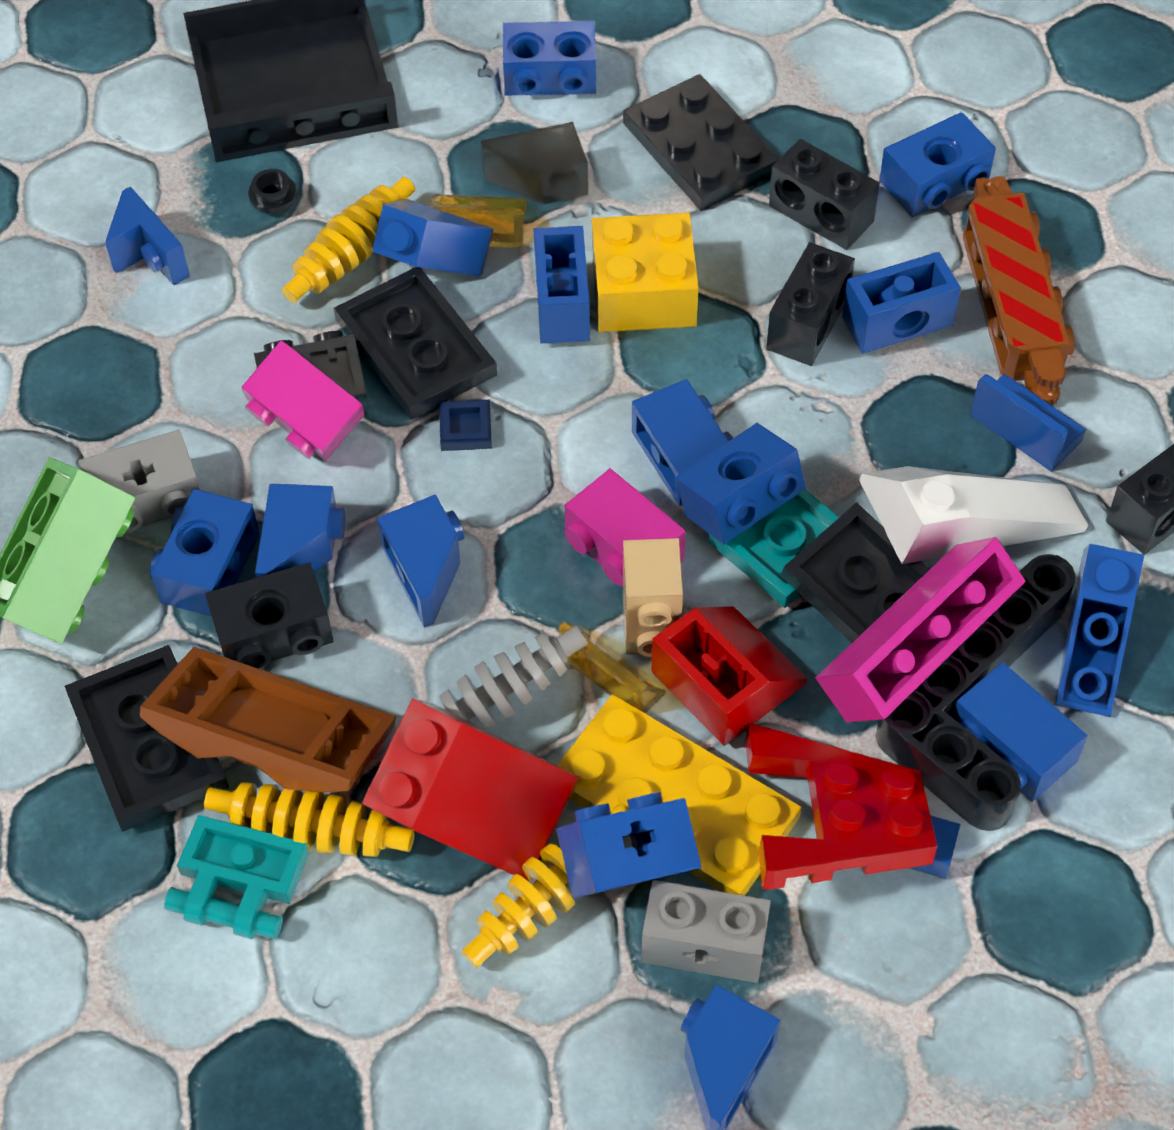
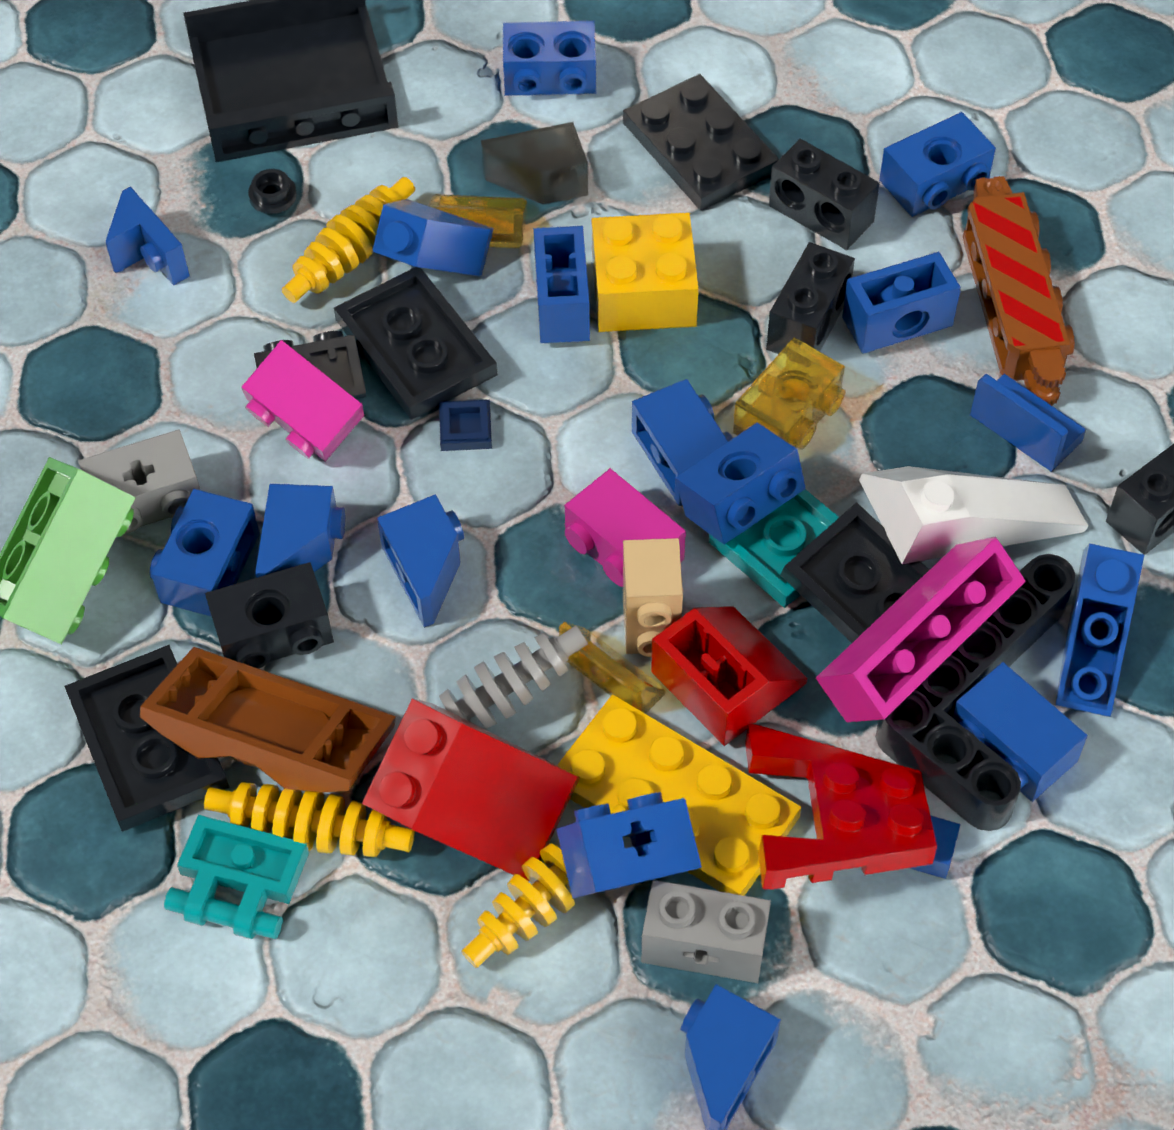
(792, 394): none -> clear yellow brick

